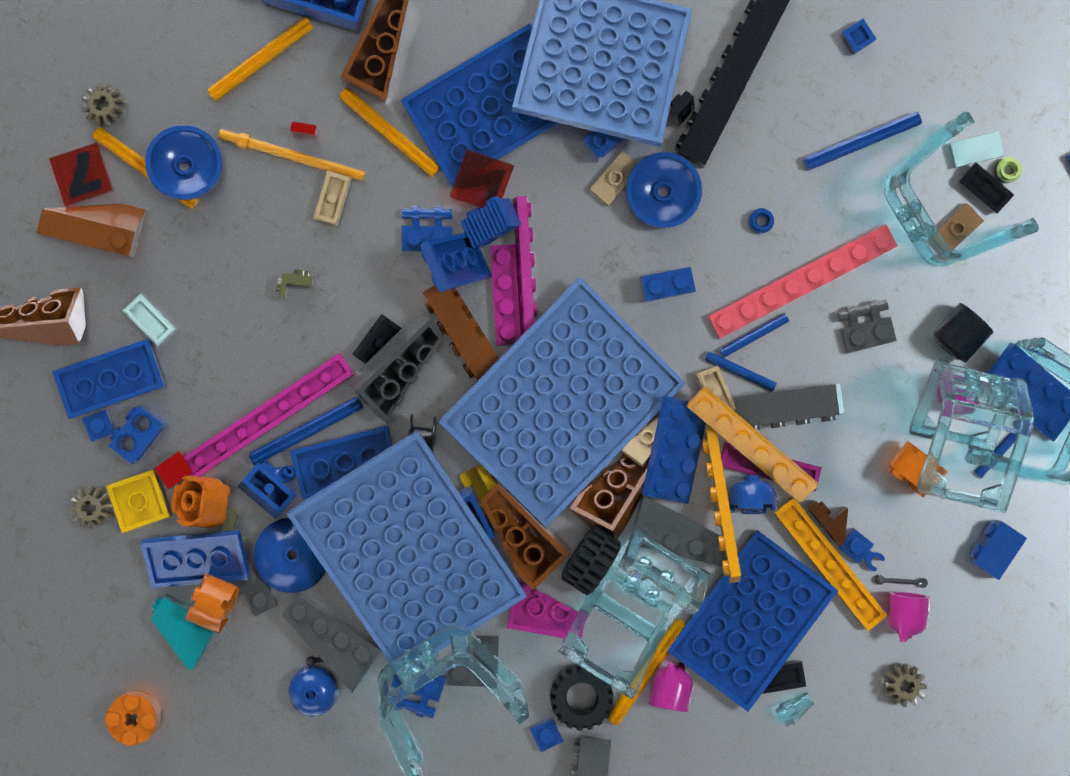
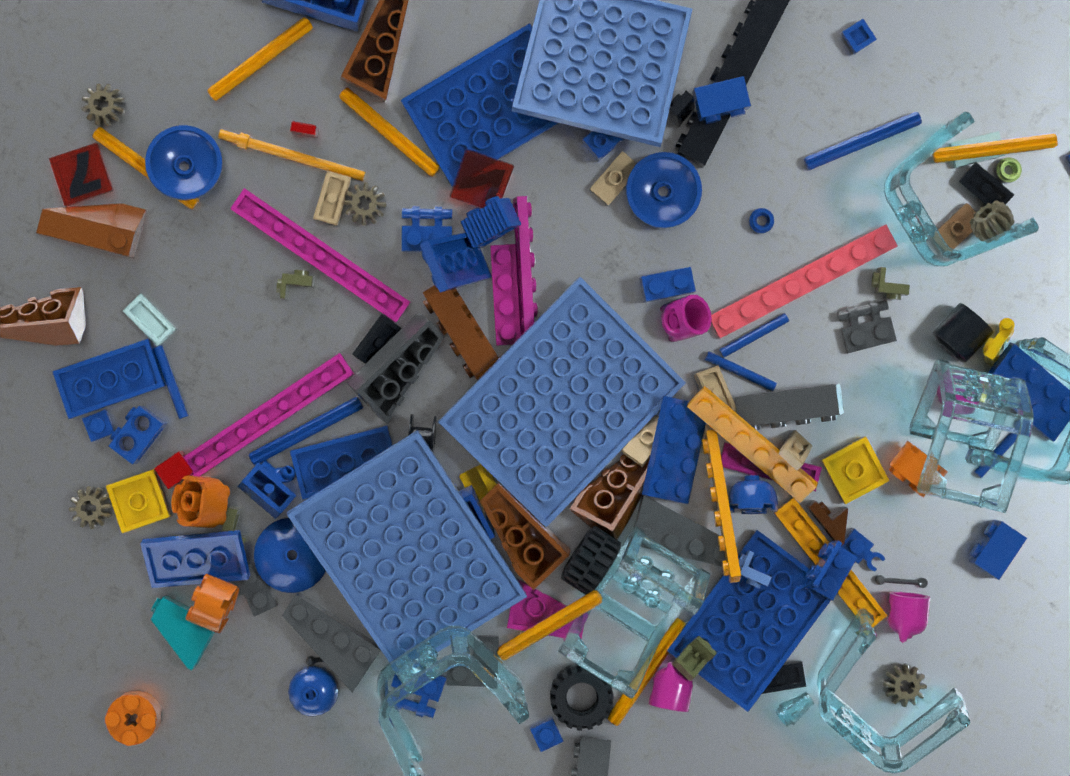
(170, 382): none -> blue bar
(320, 255): none -> dark pink plate
(356, 202): none -> dark tan gear
(549, 625): none -> light orange axle
(685, 317): none -> dark pink piece
(694, 658): none -> olive bracket
(721, 99): none -> blue brick
(754, 577): none -> medium blue bracket
(795, 449): none -> tan plate
(831, 569): none -> blue bracket
(855, 470): none -> yellow plate
(861, 734): none -> clear light blue windscreen
(892, 290): none -> olive bracket
(991, 220): none -> dark tan gear
(995, 148): none -> light orange axle
(995, 347): none -> yellow plate

